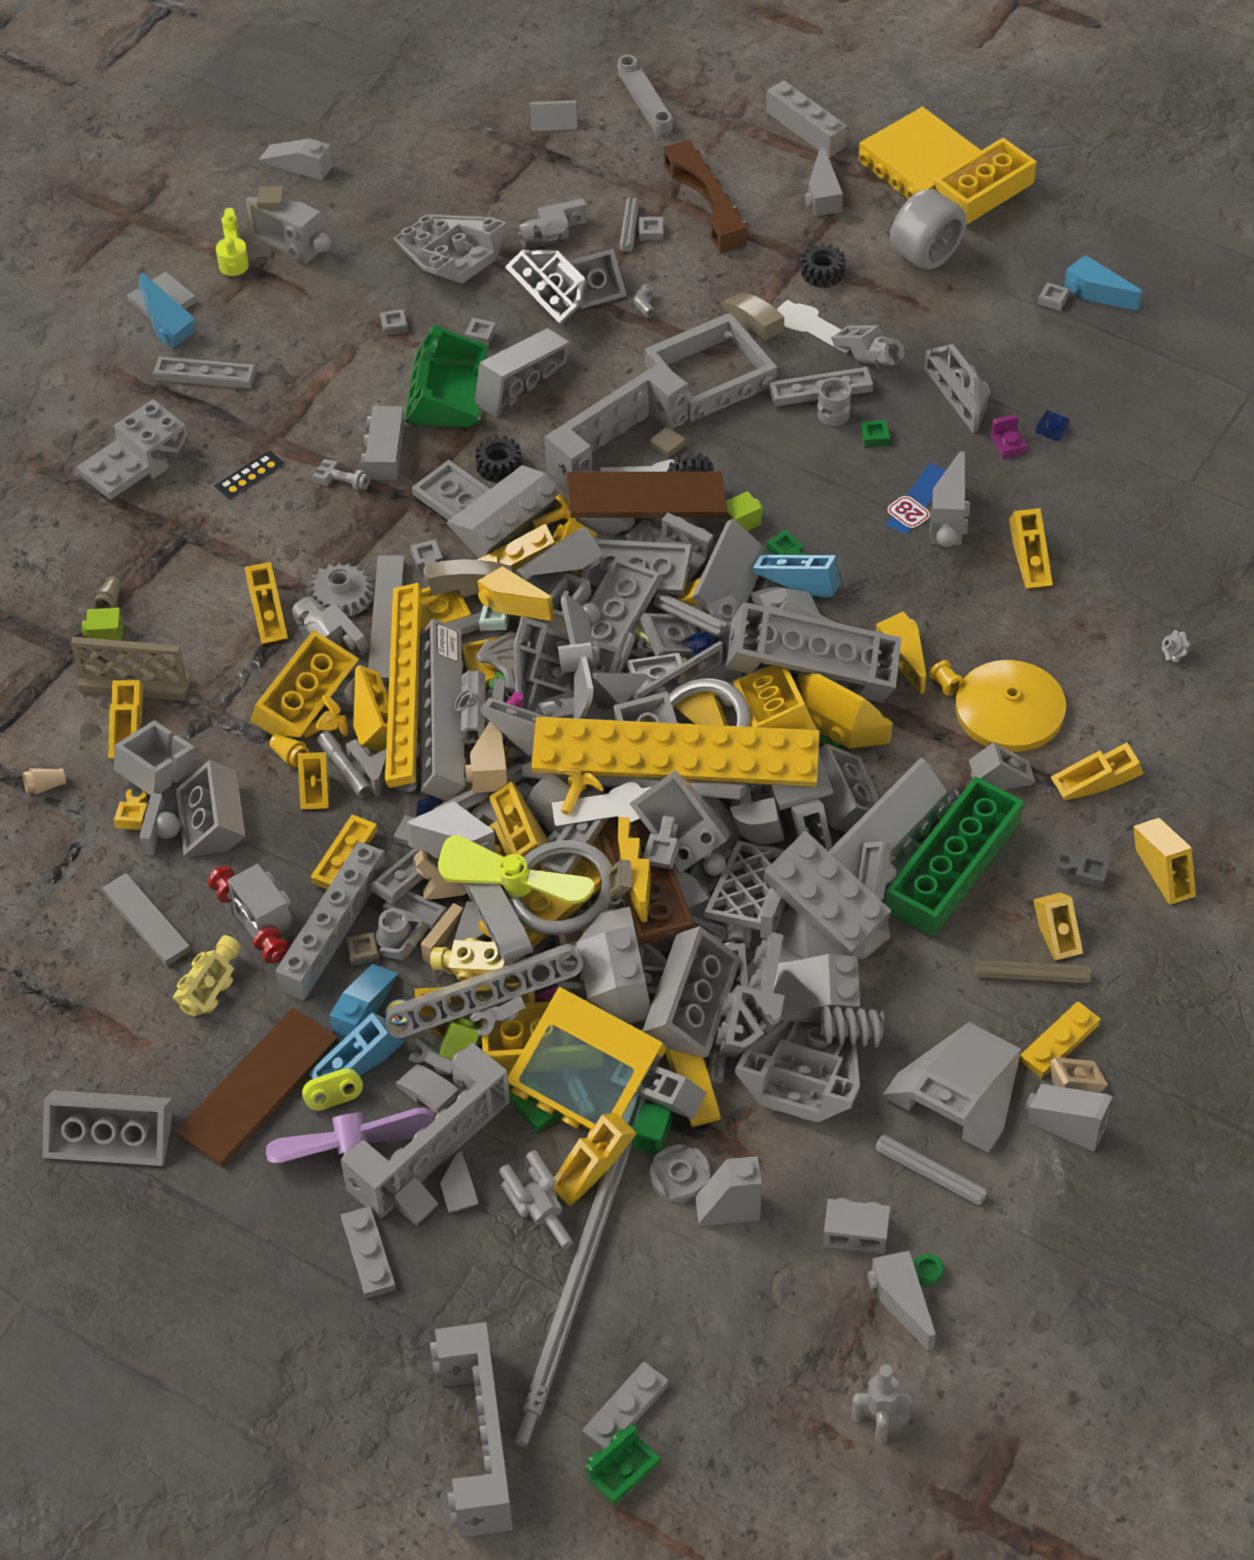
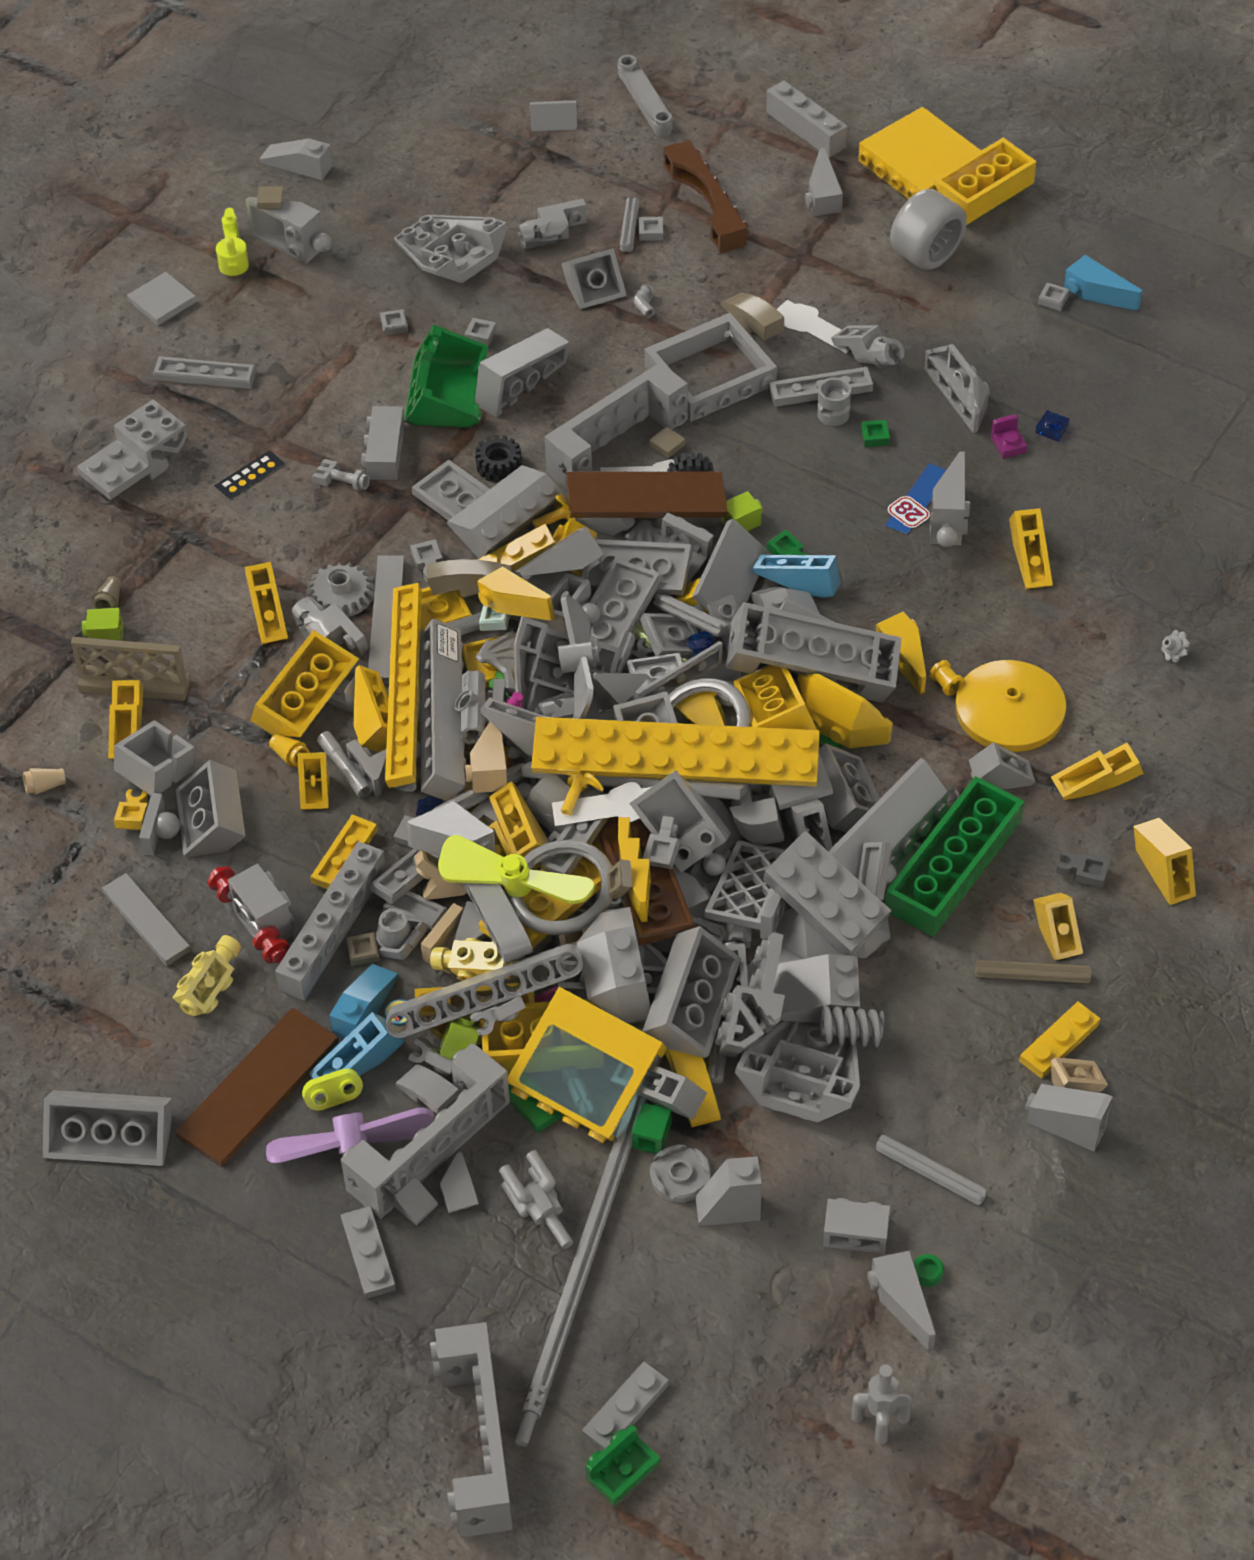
(168, 318): dark azure slope -> none
(329, 720): yellow plant -> none
(549, 281): light grey wedge -> none
(592, 1157): yellow slope -> none
(826, 256): black tyre -> none
(965, 1080): light grey wedge -> none

